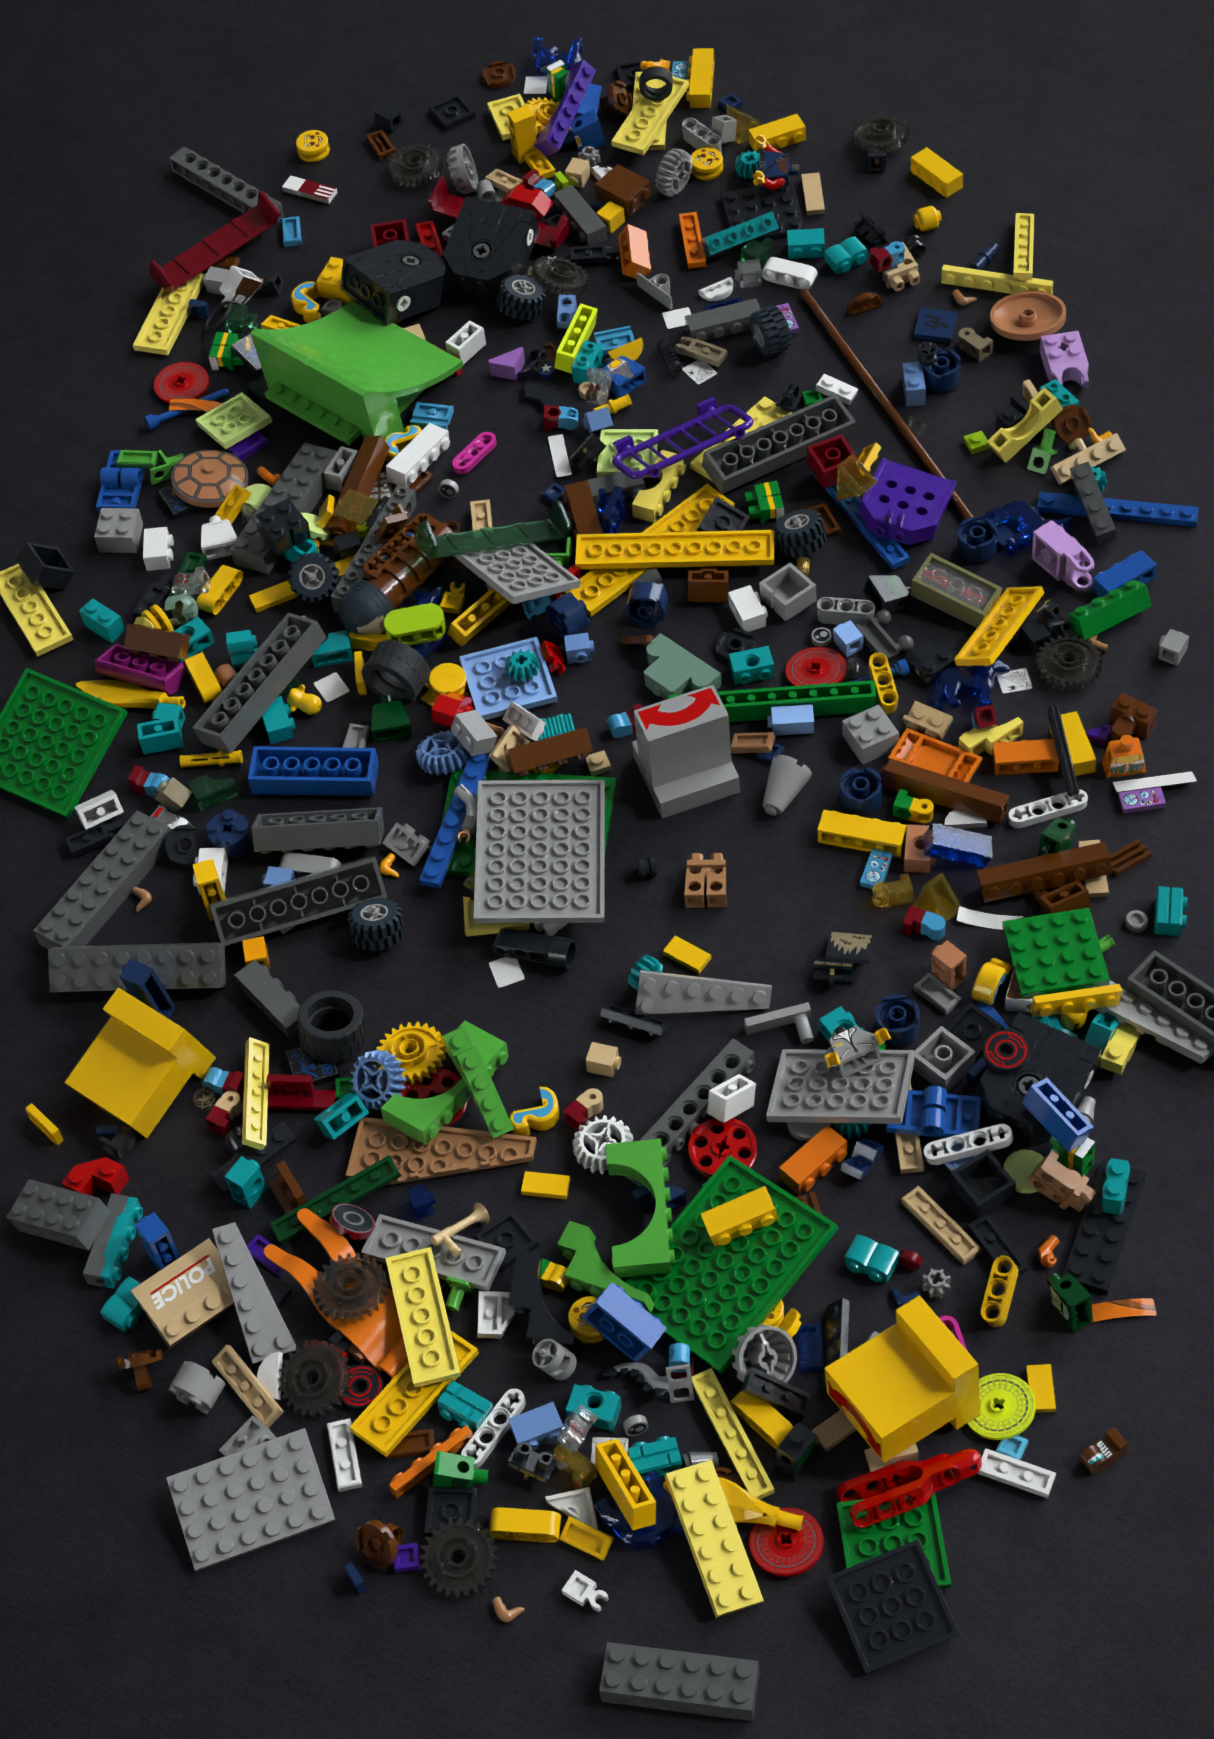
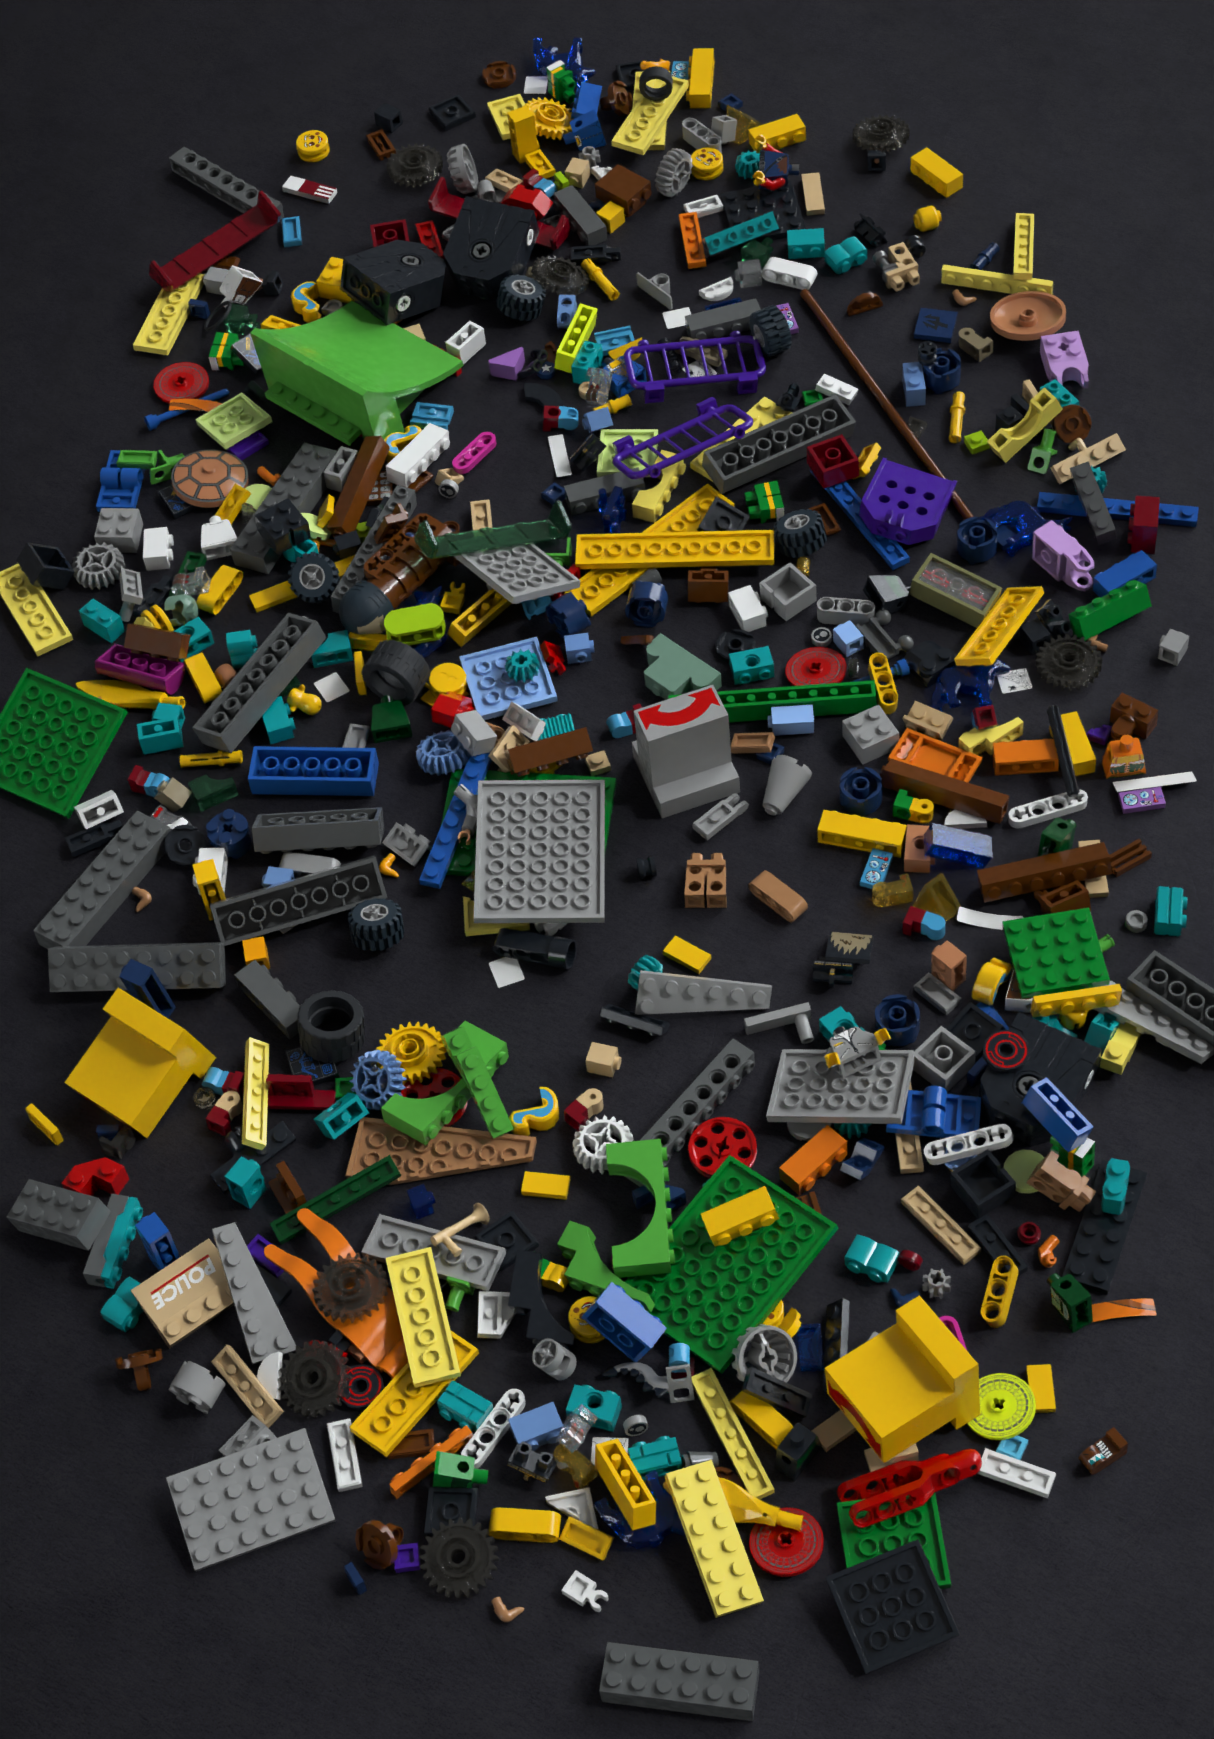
(98, 565): none -> light grey gear
(130, 592): none -> light grey piece
(352, 1221): tile -> none
(355, 507): clear yellow piece -> none
(448, 474): none -> tan slope
(555, 131): dark purple arch -> none
(581, 509): reddish brown brick -> none
(596, 274): none -> yellow pin
(634, 251): orange brick -> none
(655, 389): none -> dark purple bar
(704, 206): none -> white tile
(719, 816): none -> light grey hinge
(731, 1098): white brick -> none
(778, 896): none -> medium nougat beam
(853, 478): clear yellow slope -> none
(887, 256): leg -> none
(957, 411): none -> yellow pin
(1029, 1227): none -> dark red plate
(1087, 1107): light grey cone -> none
(1095, 438): light orange animal -> none
(1143, 524): none -> dark red brick

